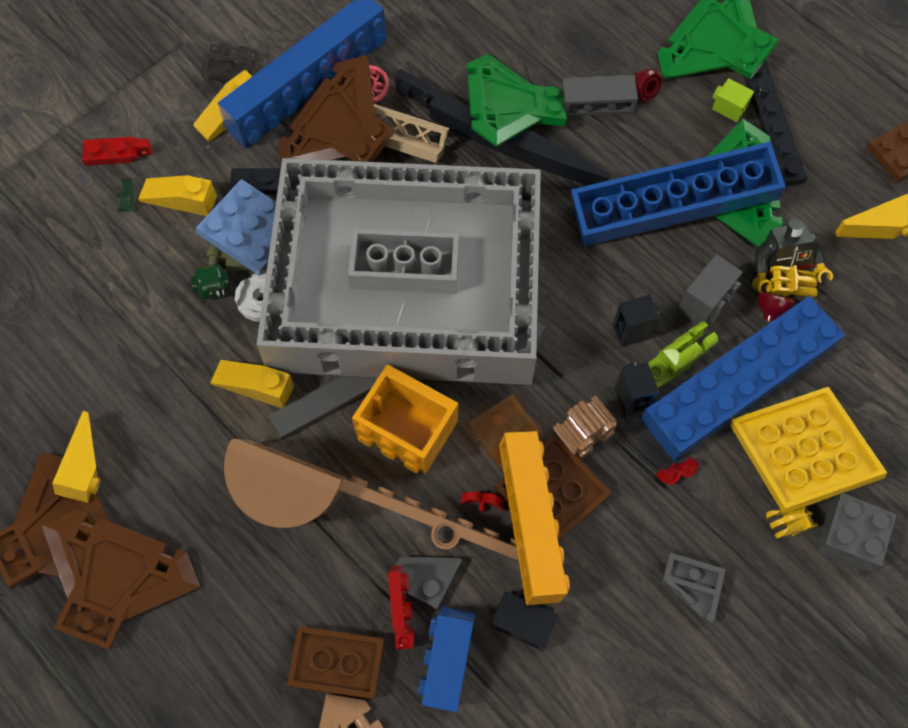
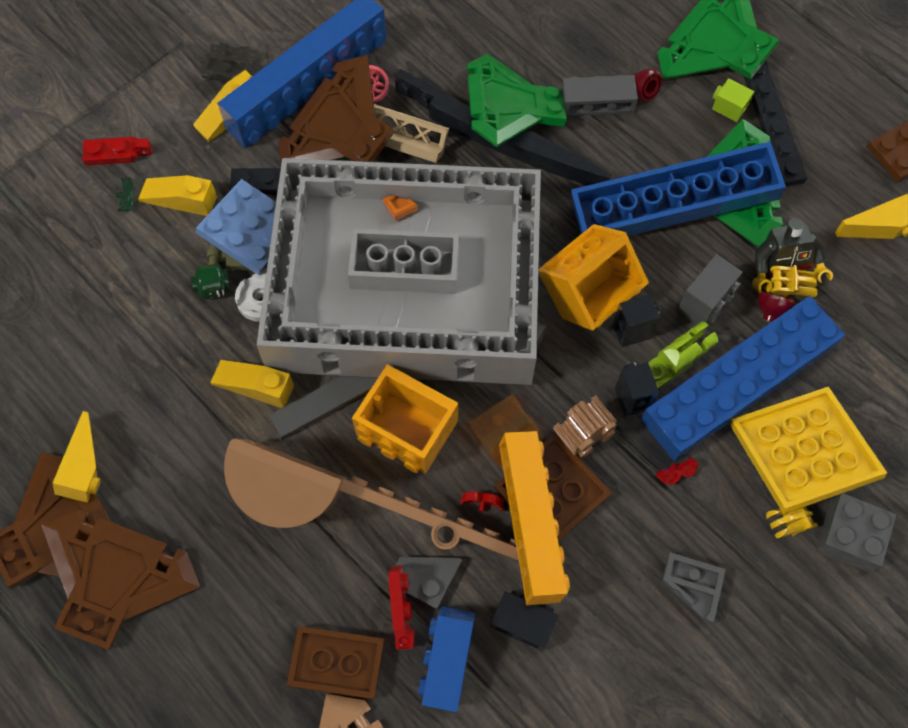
(399, 207): none -> orange tile
(593, 276): none -> light orange container

